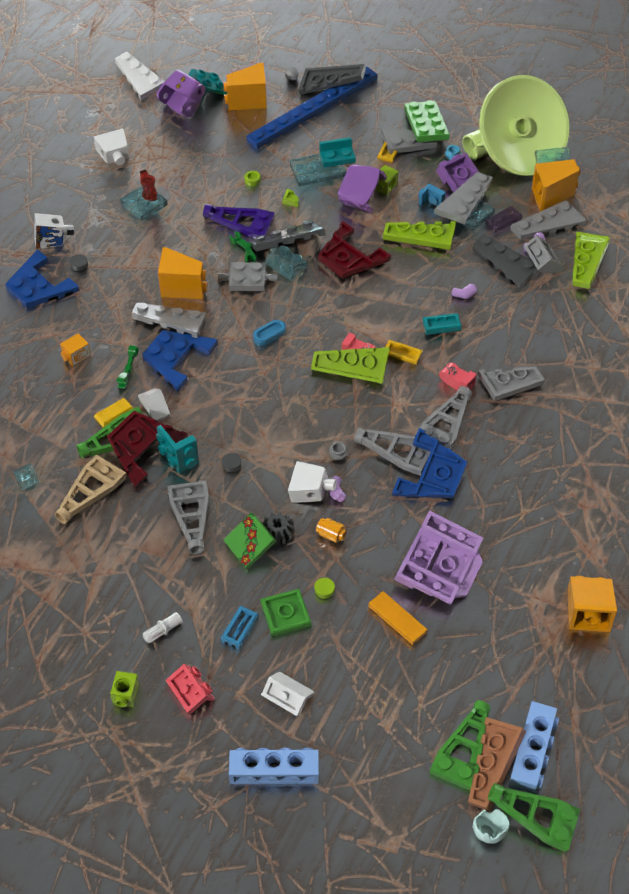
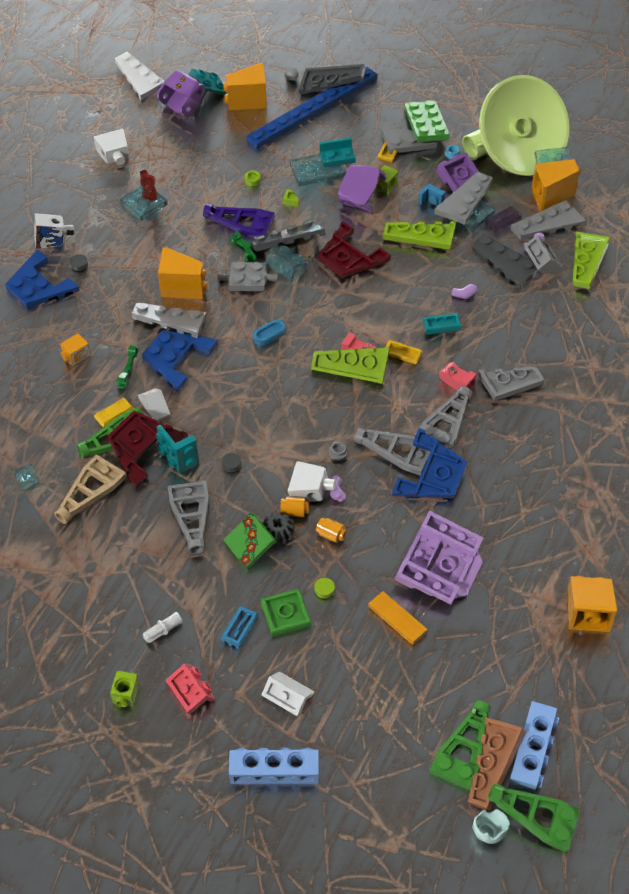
(294, 506): none -> light orange brick

